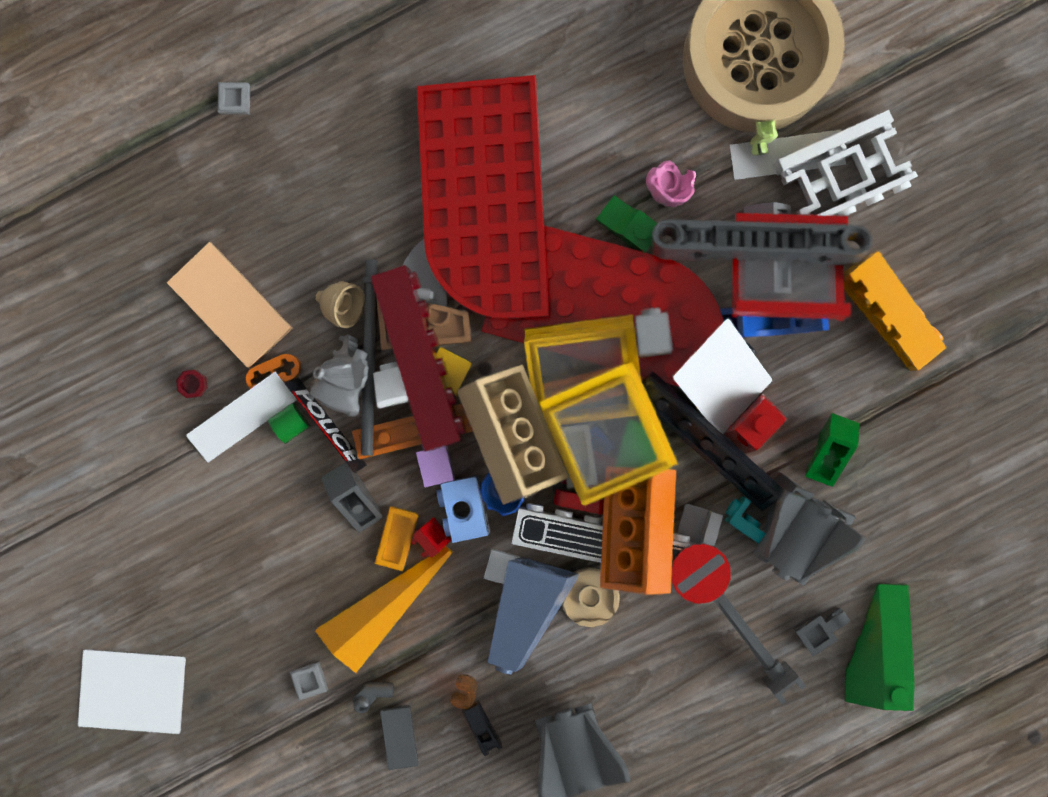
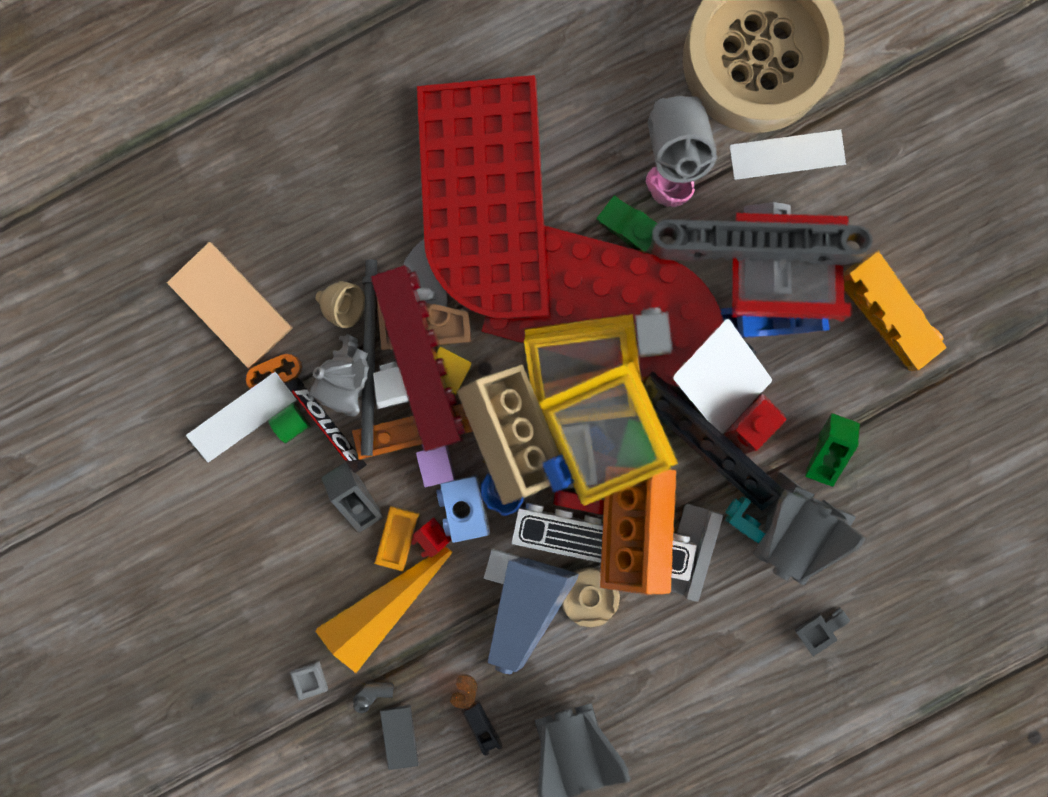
(131, 691): white sticker -> none
(191, 384): dark red tile -> none
(233, 98): light grey tile -> none
(558, 472): none -> blue tile
(681, 139): none -> light grey cylinder
(702, 576): piece -> none
(765, 134): yellowish green arm -> none
(836, 150): white fence -> none
(883, 656): green wedge -> none

